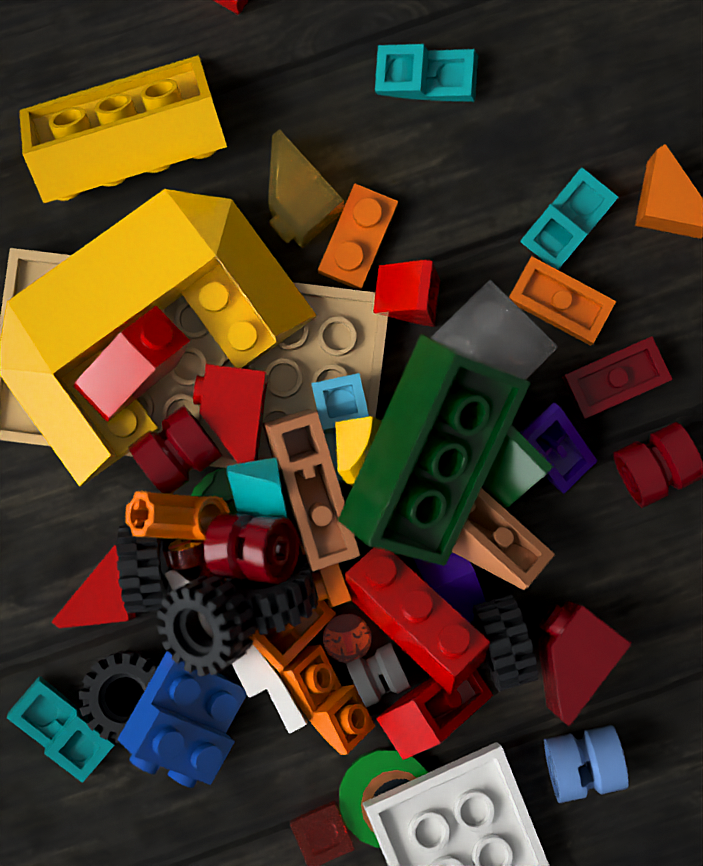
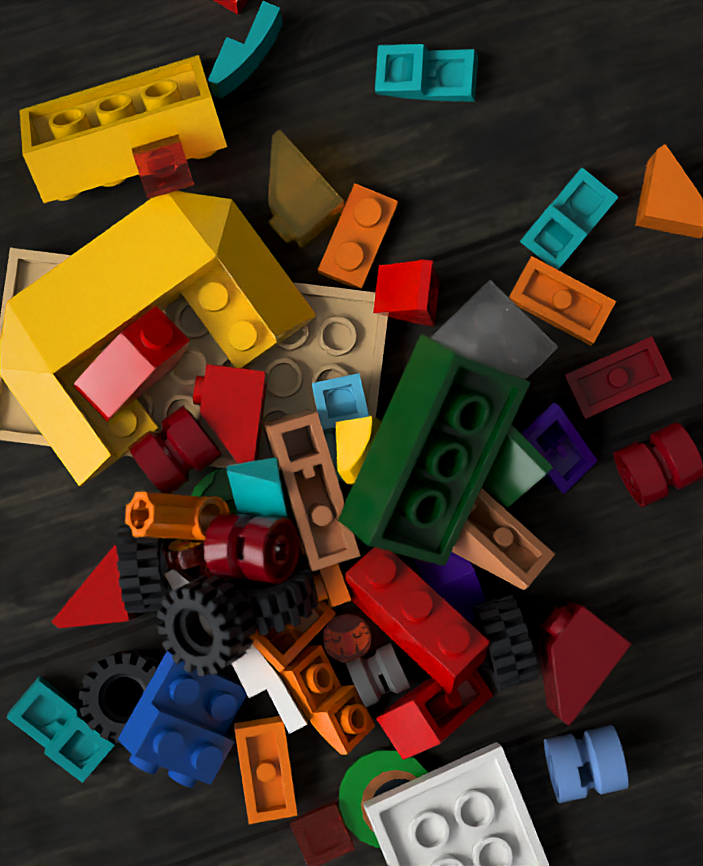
(162, 166): none -> clear red plate
(239, 60): none -> teal slope
(265, 769): none -> orange plate

